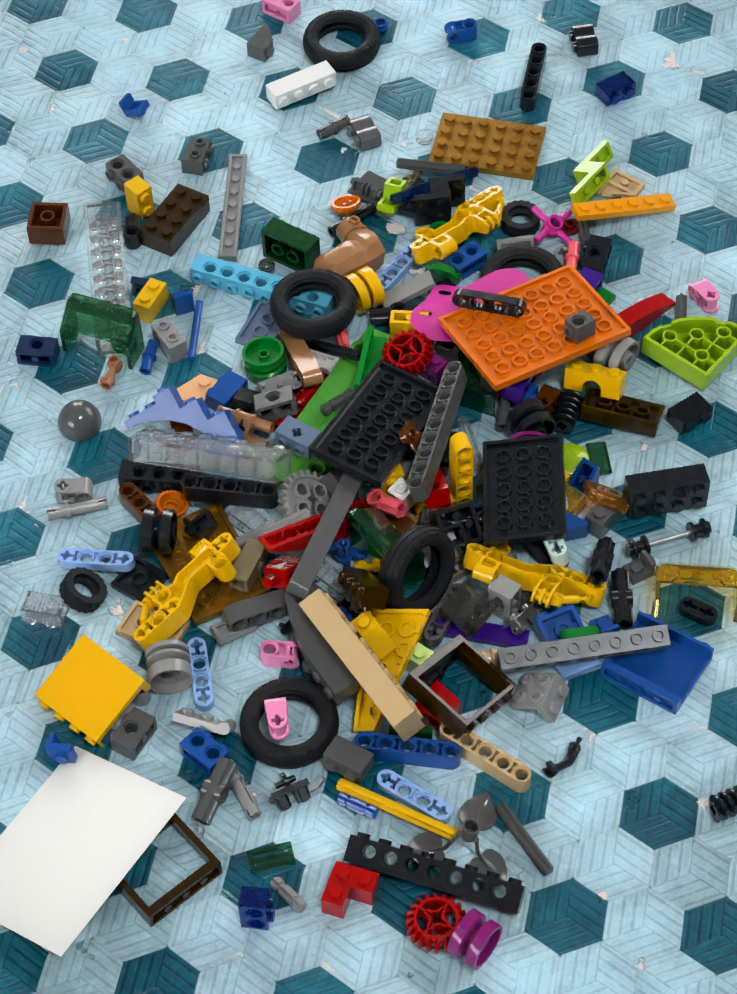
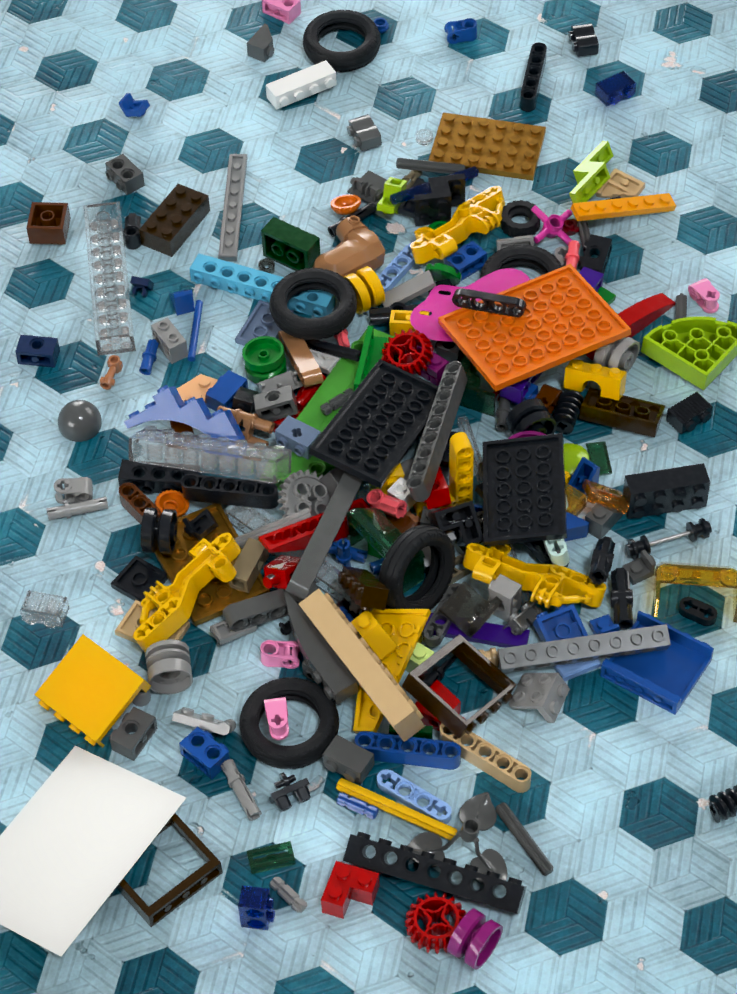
(58, 751): blue bracket -> none
(77, 600): black tyre -> none
(97, 556): light blue beam -> none
(105, 322): clear green windscreen -> none
(139, 197): yellow brick -> none
(151, 299): yellow brick -> none
(197, 155): dark grey brick -> none
(198, 674): light blue beam -> none
(214, 791): dark grey piece -> none
(333, 127): dark grey pin -> none
(375, 566): yellow bar -> none
(410, 435): reddish brown plate -> none
(572, 753): black piece -> none
(578, 632): green beam -> none
(579, 326): dark grey brick -> none

